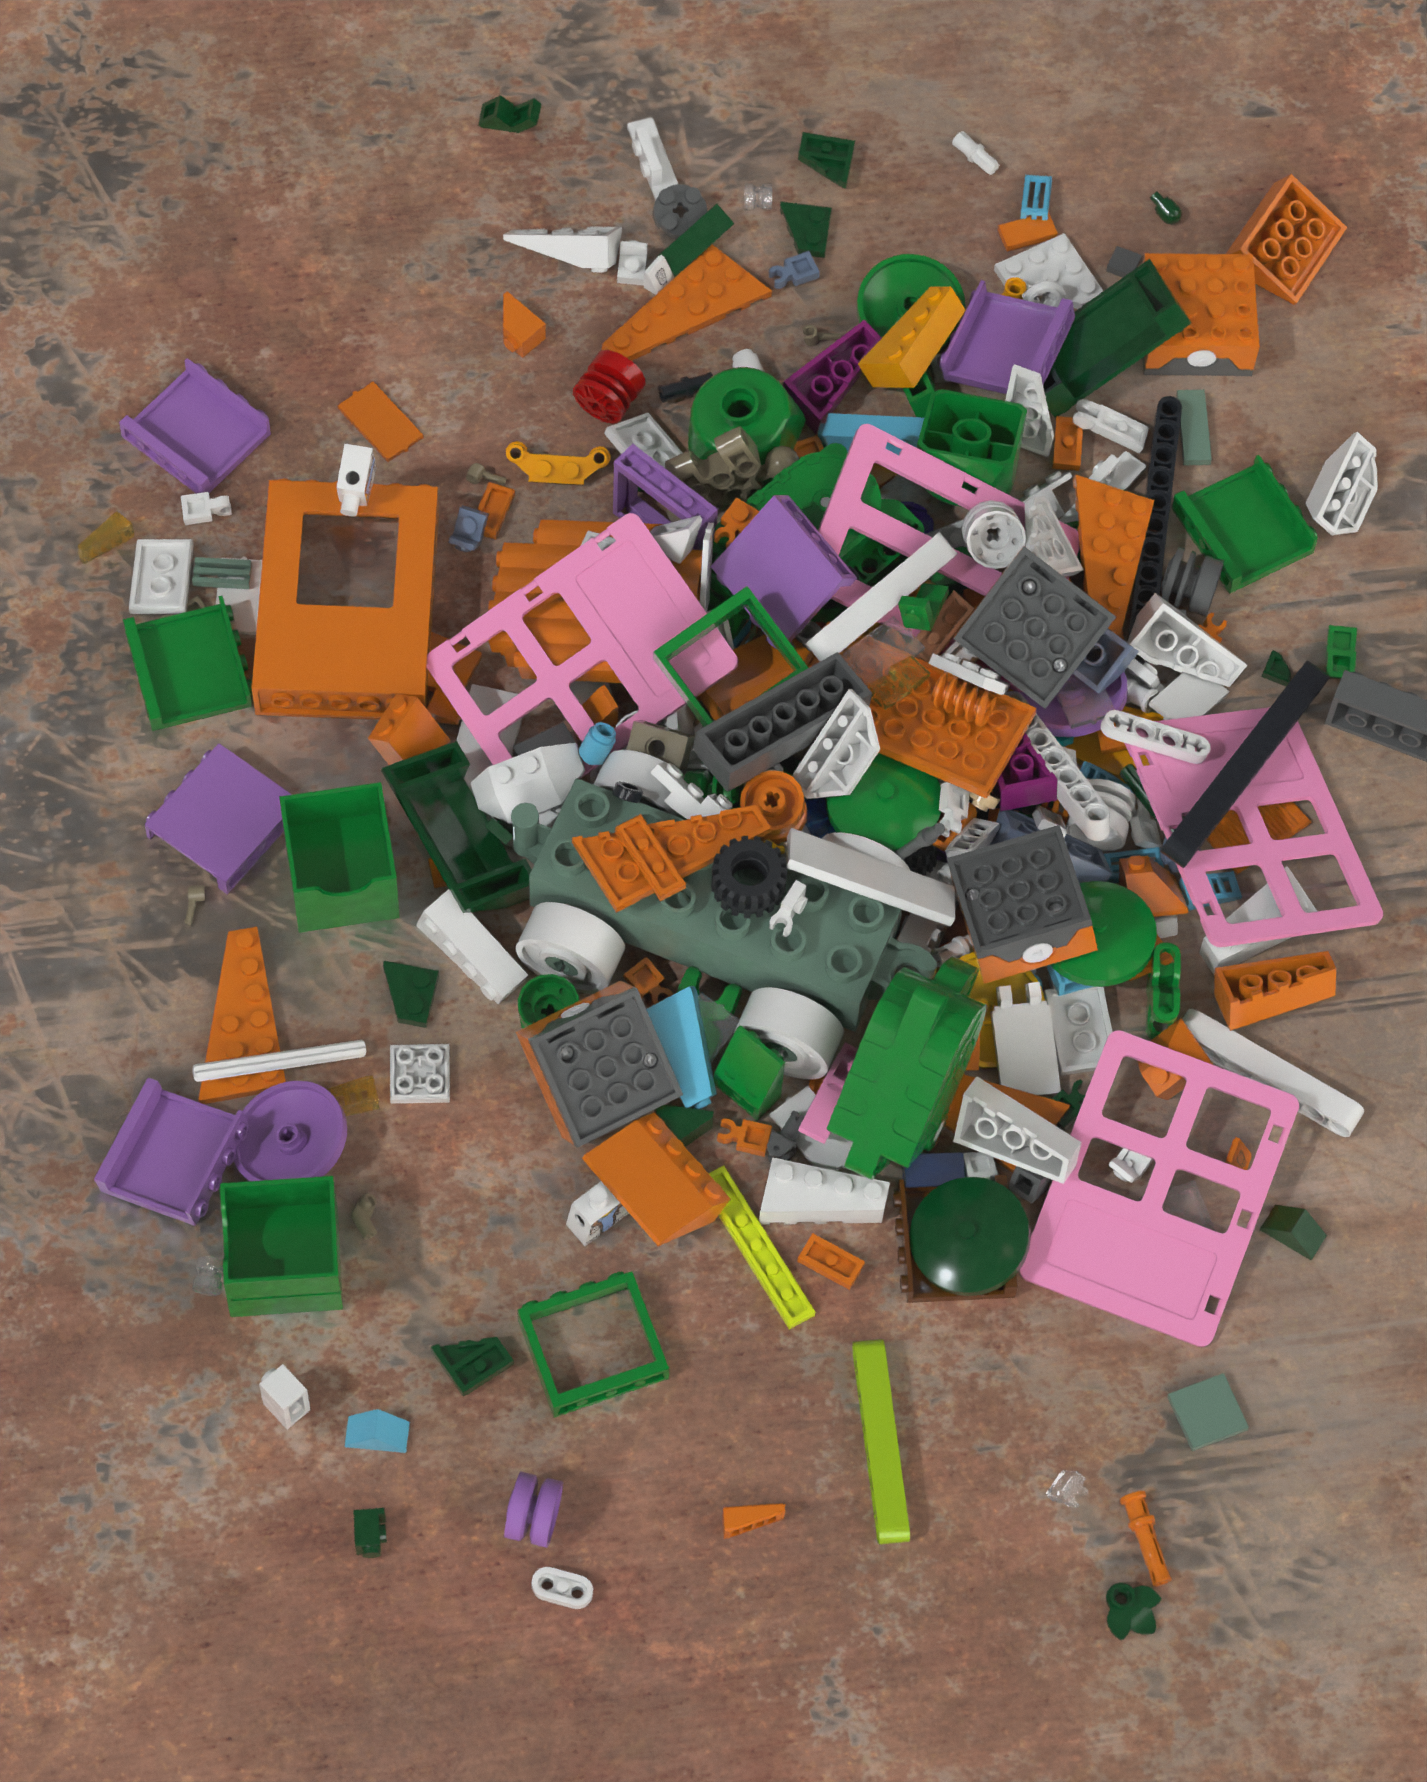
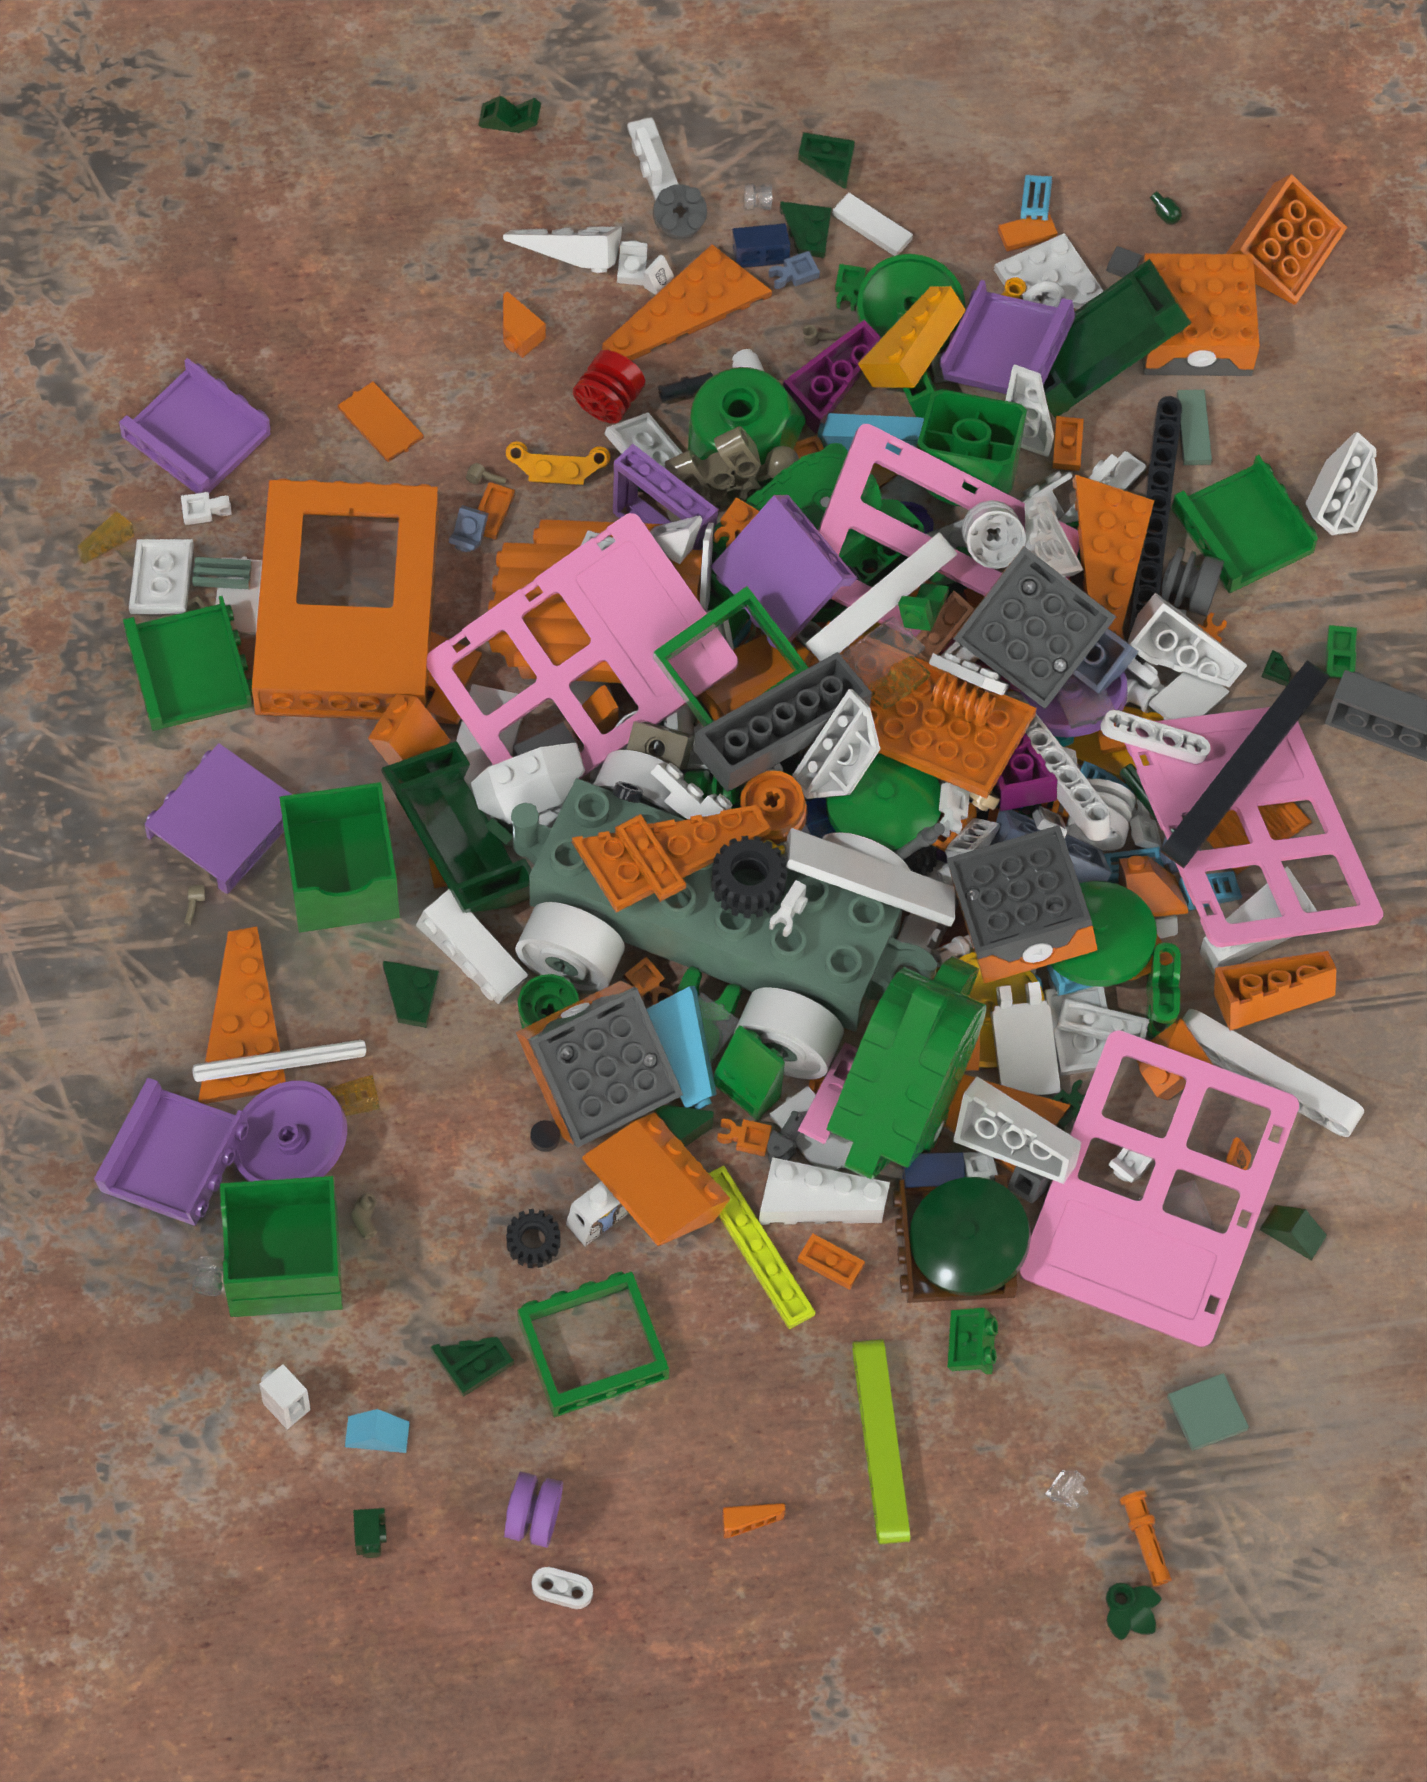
(355, 478): white torso -> none
(420, 1073): white tile -> none
(533, 1255): none -> black tyre
(545, 1136): none -> black tile
(597, 744): medium azure brick -> none
(696, 239): dark green tile -> none
(761, 245): none -> dark blue hinge
(848, 284): none -> green plate
(872, 224): none -> white tile
(972, 1340): none -> green bracket
(975, 152): white axle -> none
(1098, 1021): none -> white tile
(1111, 425): white hinge -> none

